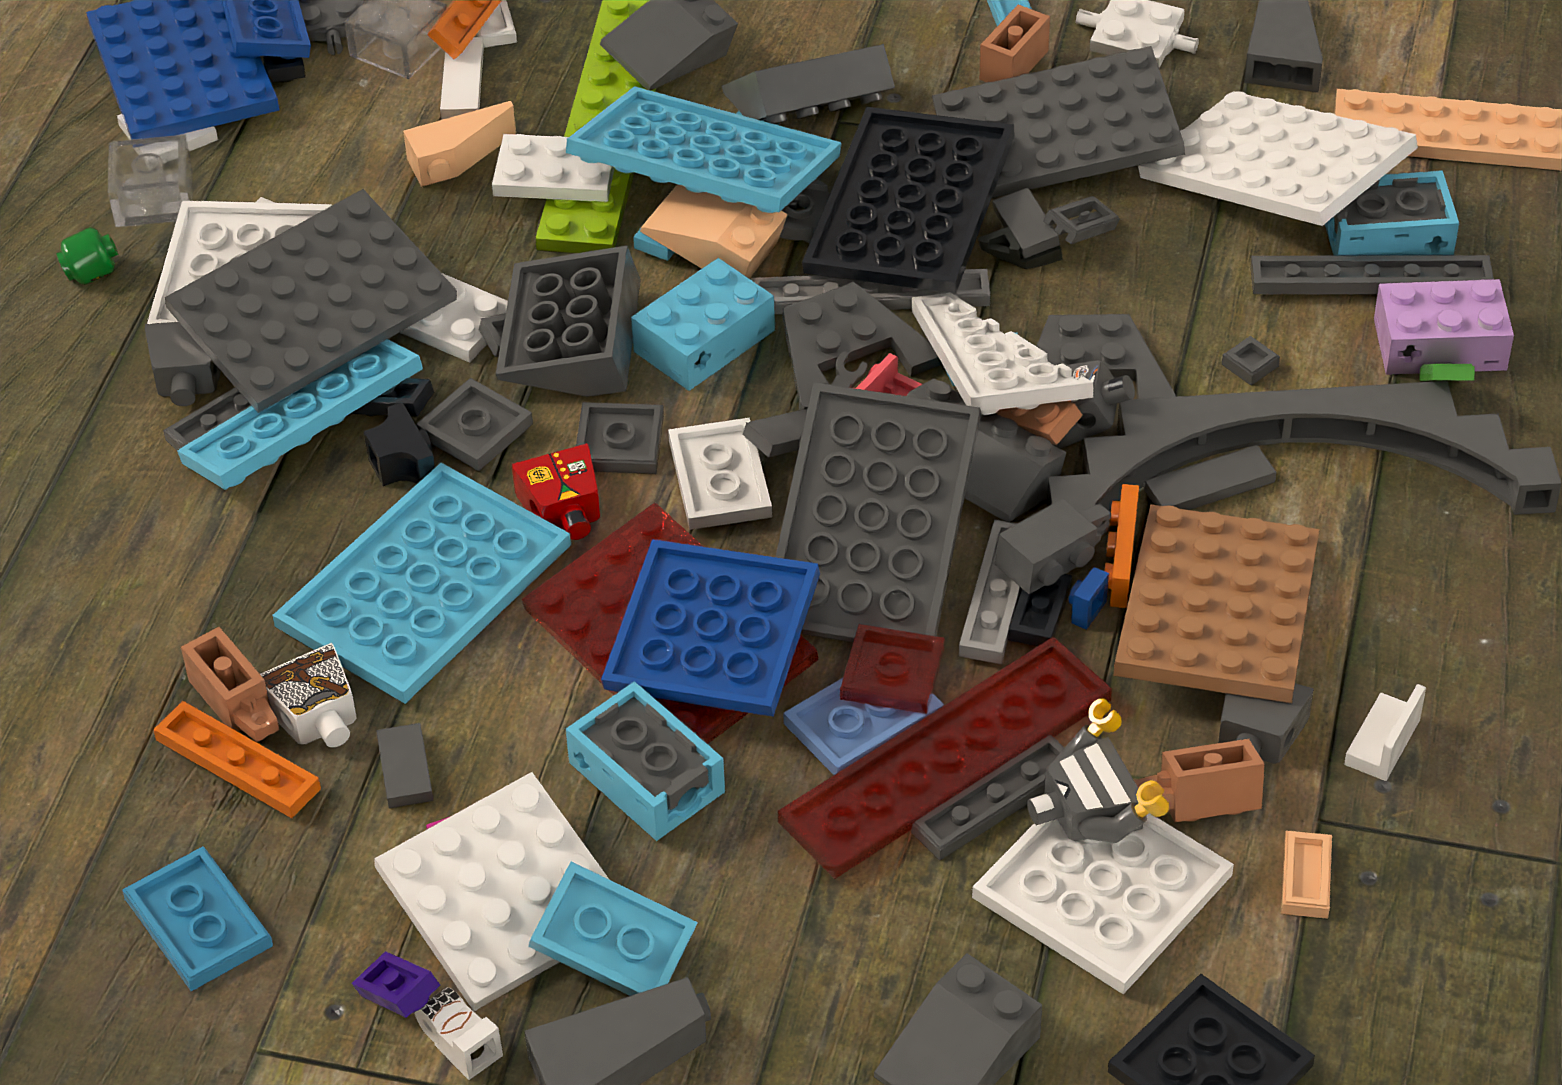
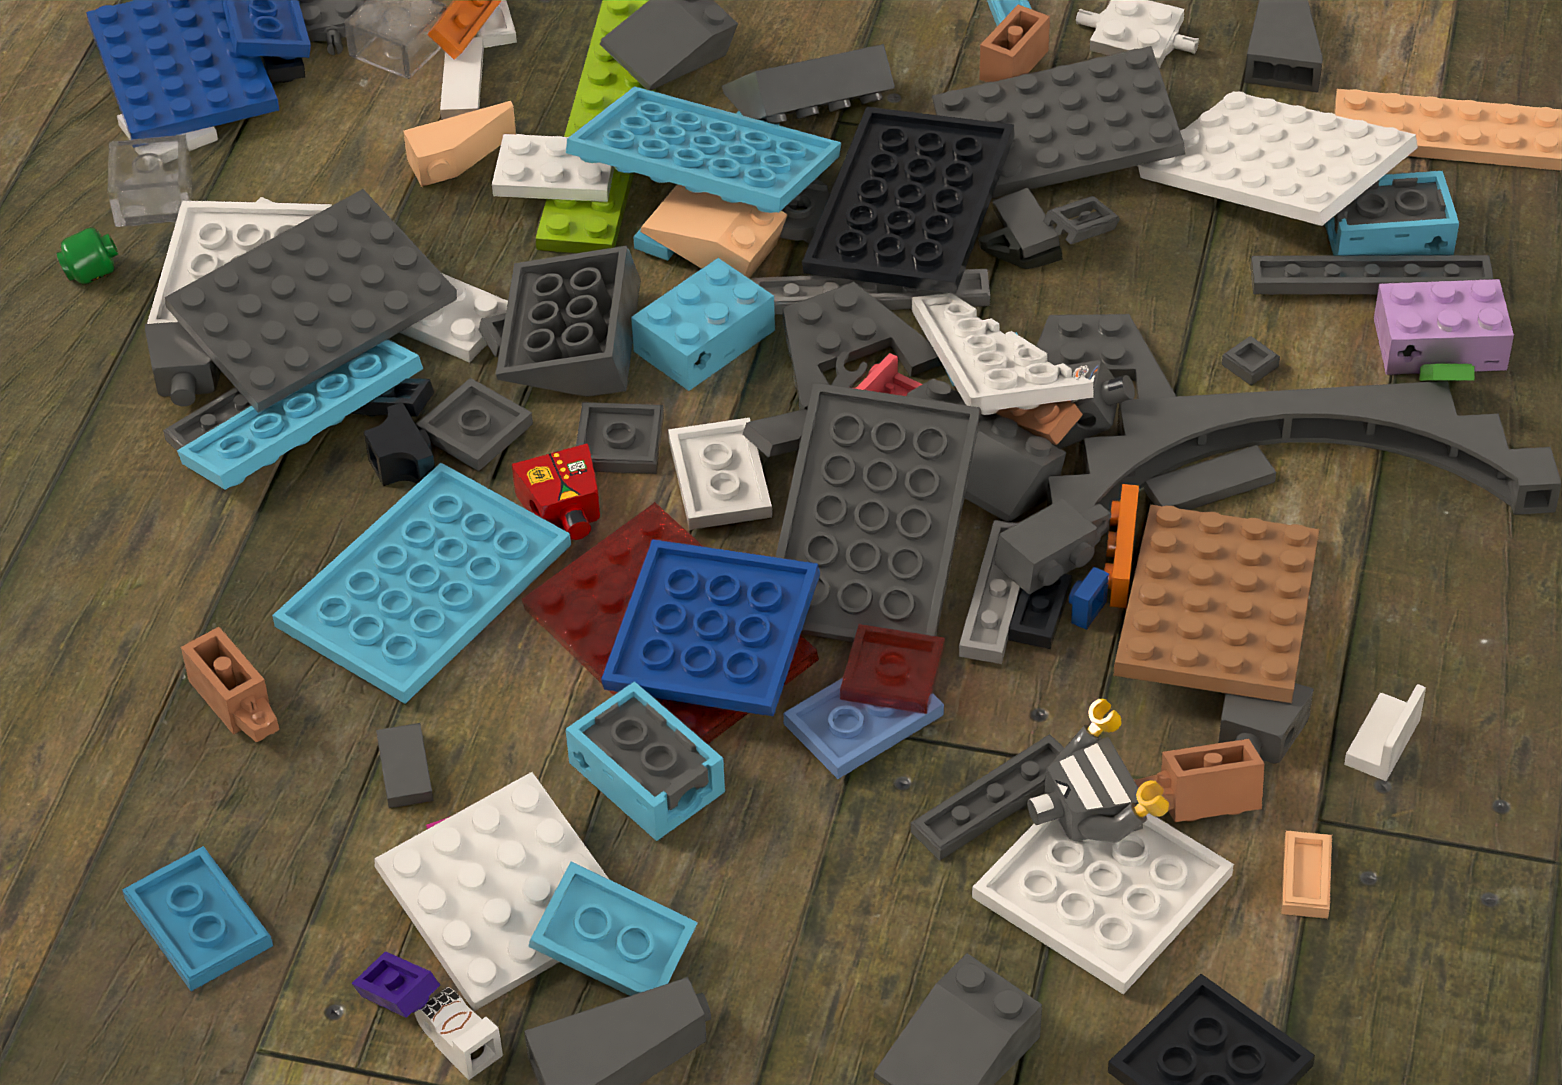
(237, 759): orange plate -> none
(312, 697): torso -> none
(941, 756): clear red plate -> none

